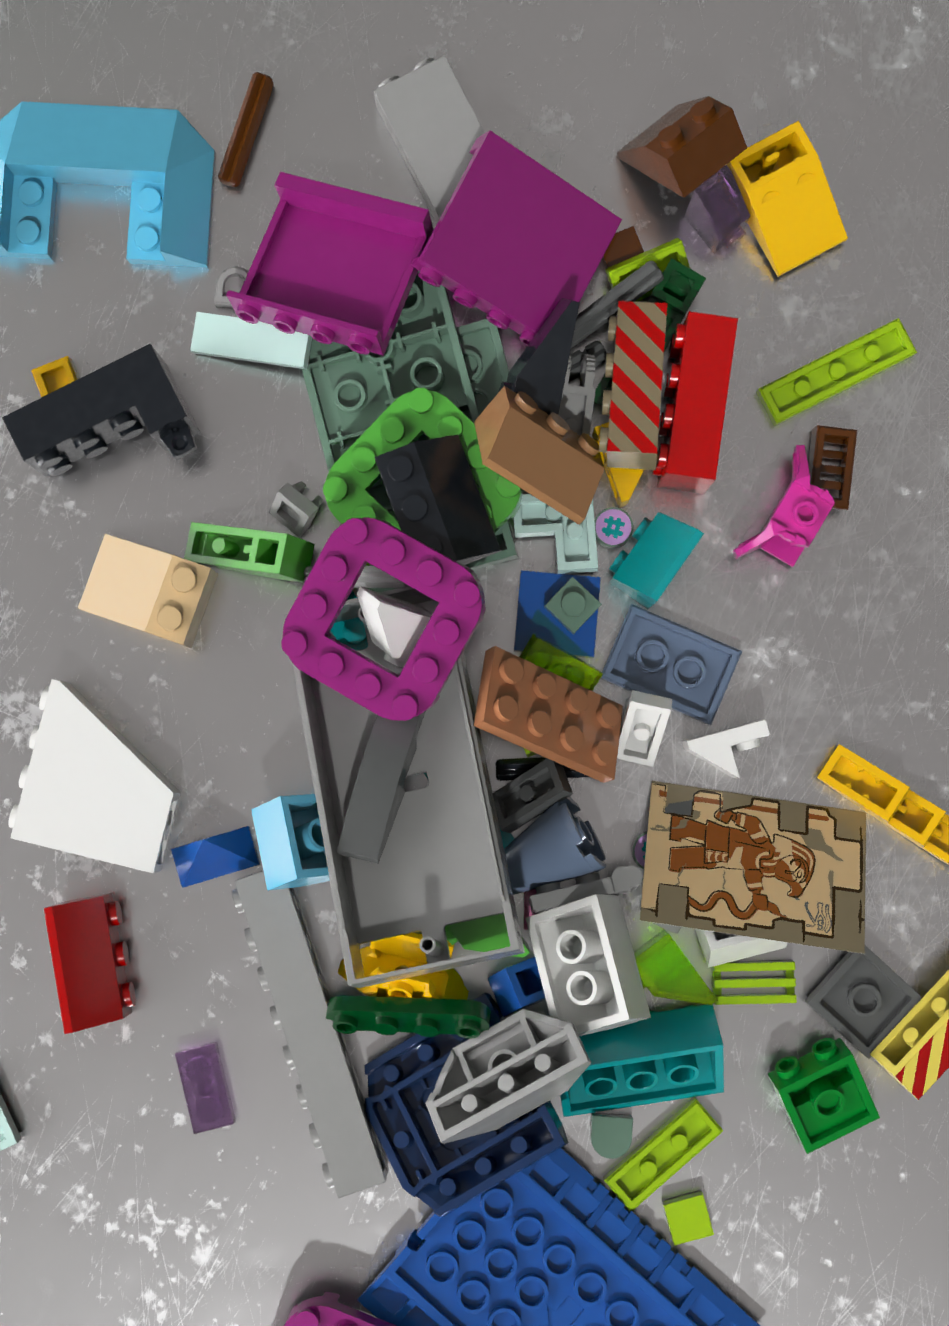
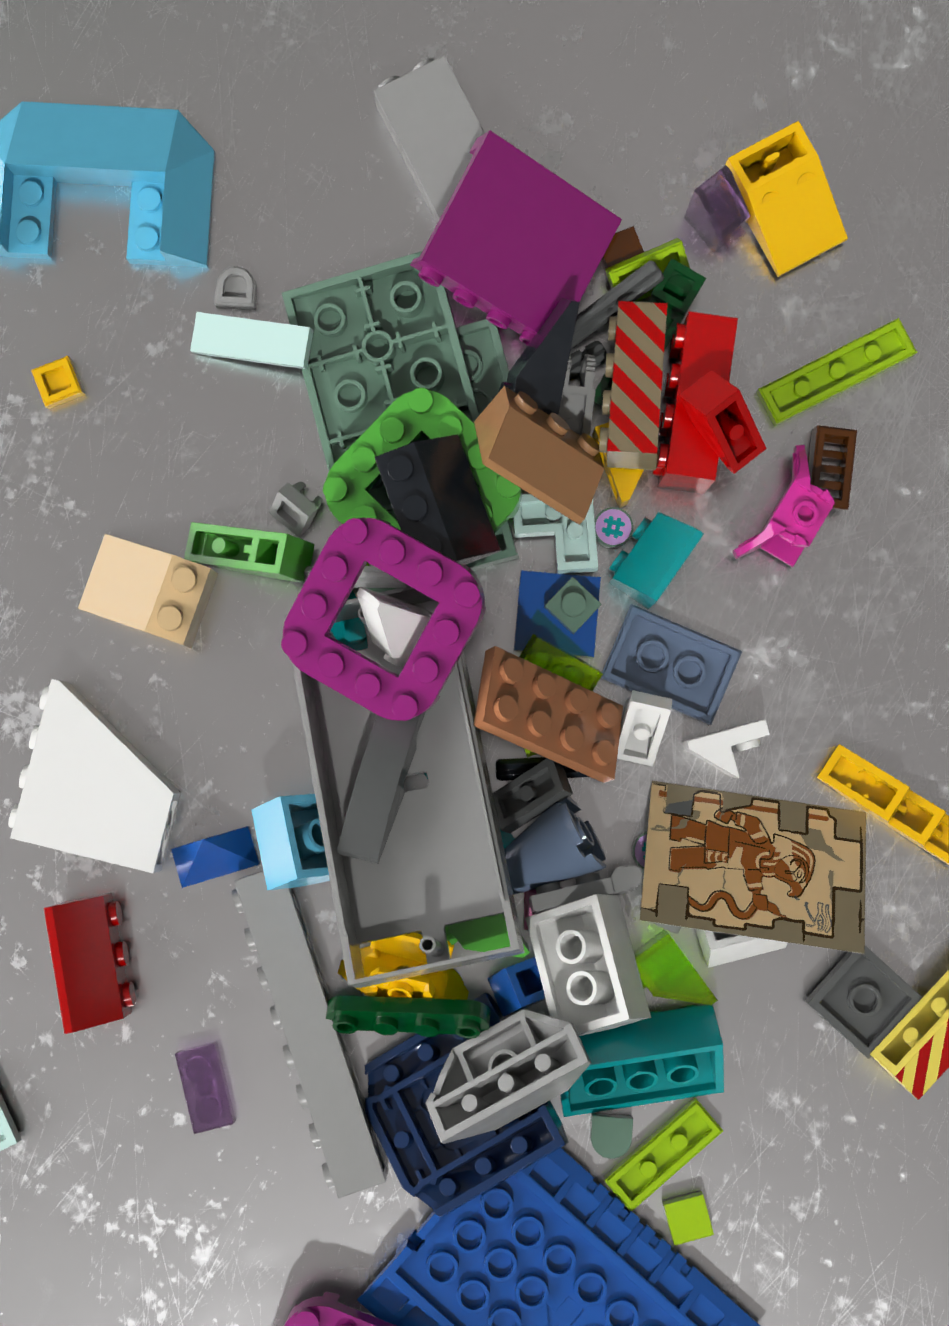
(102, 409): black hinge -> none
(245, 130): reddish brown axle -> none
(334, 264): magenta panel -> none
(686, 145): reddish brown slope -> none
(723, 420): none -> red slope
(788, 982): lime tile -> none
(823, 1093): green plate -> none

